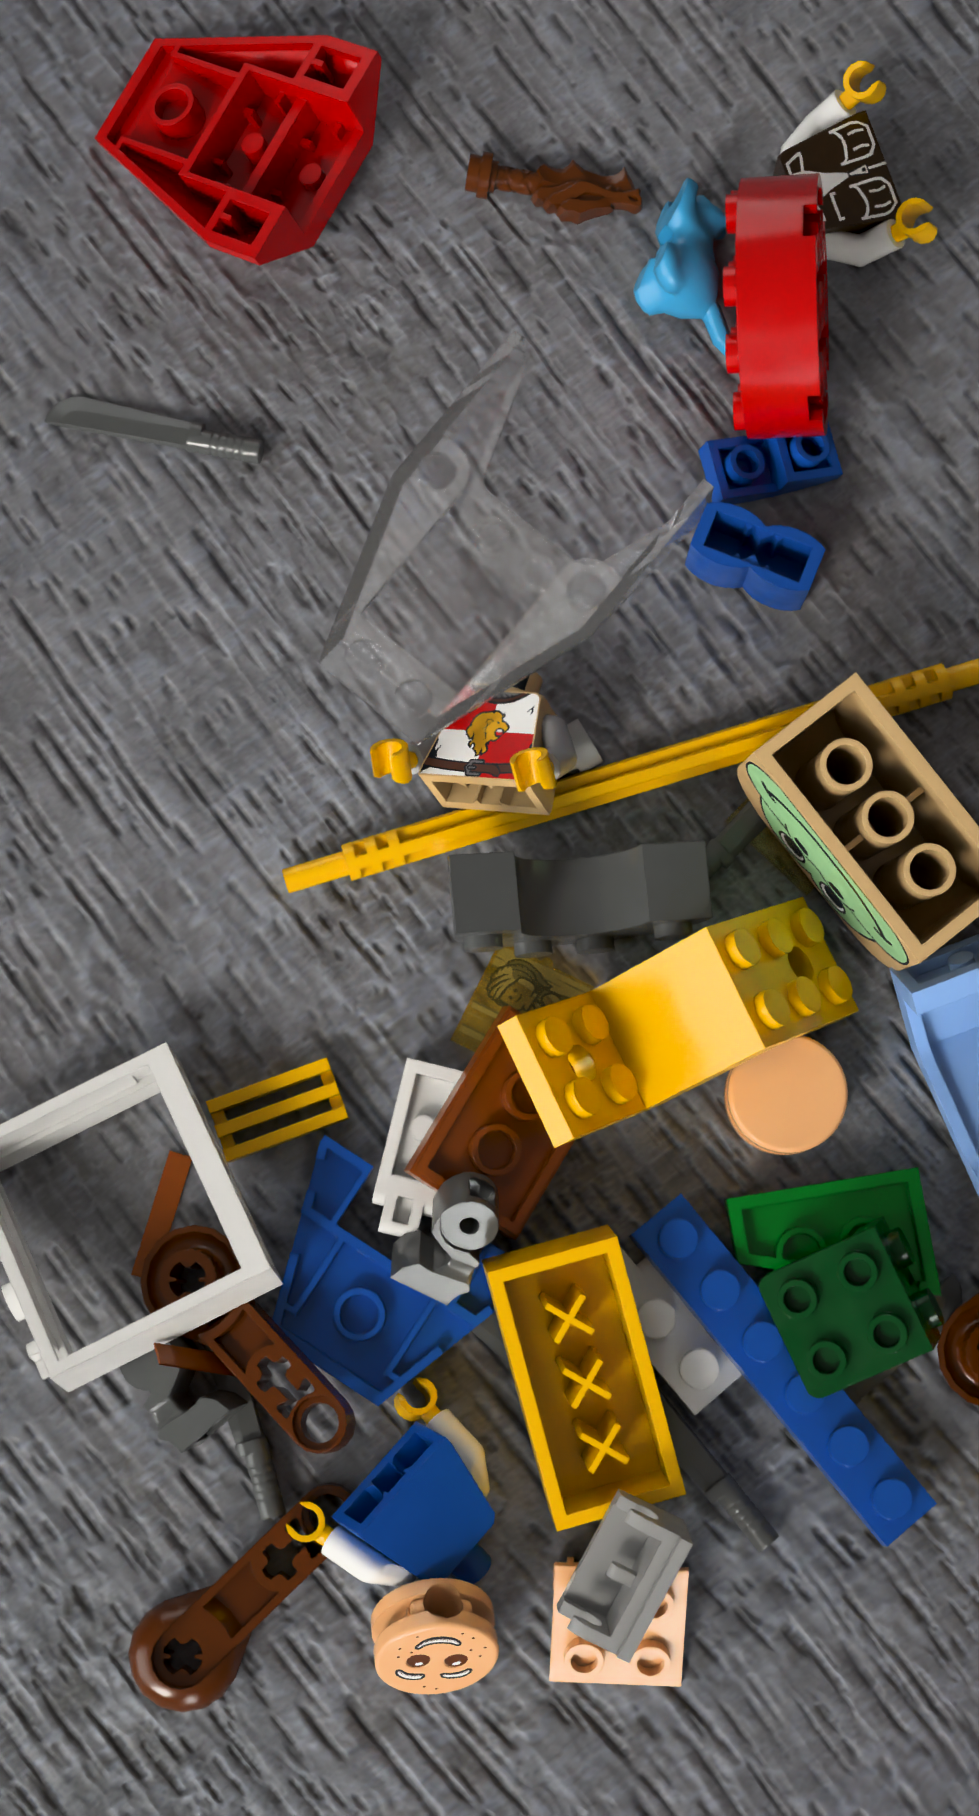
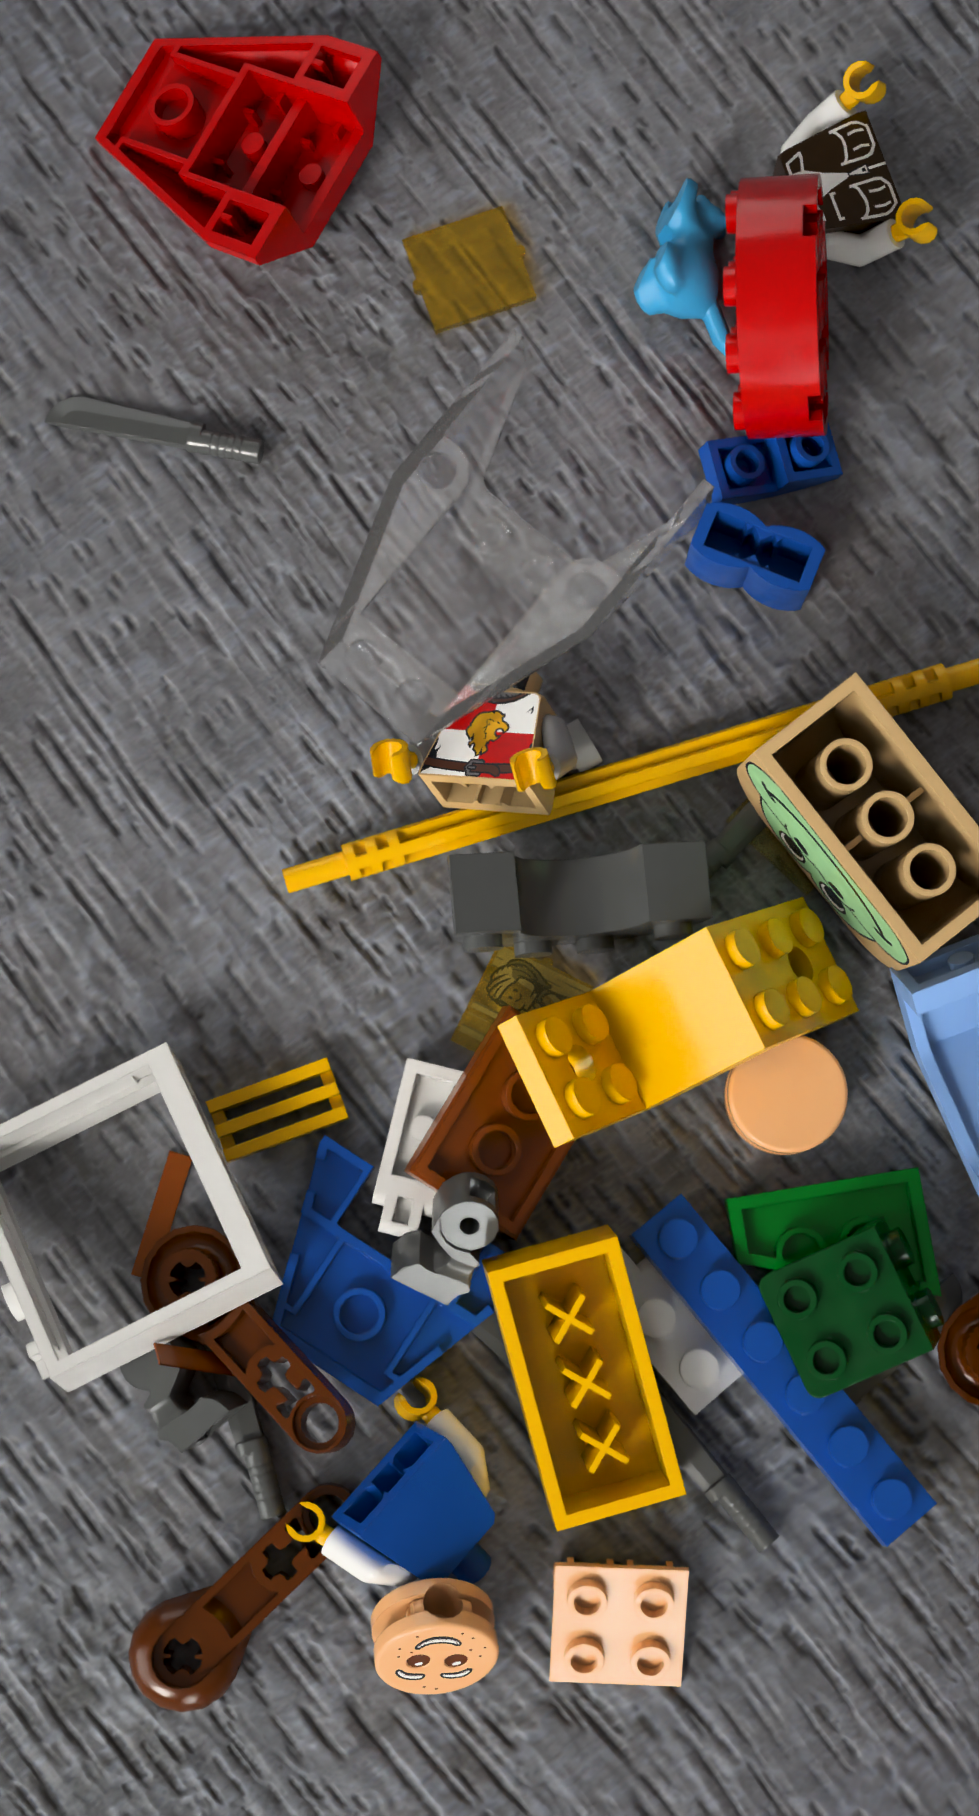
(469, 269): none -> clear yellow piece
(568, 192): reddish brown piece -> none
(624, 1574): light grey hinge -> none

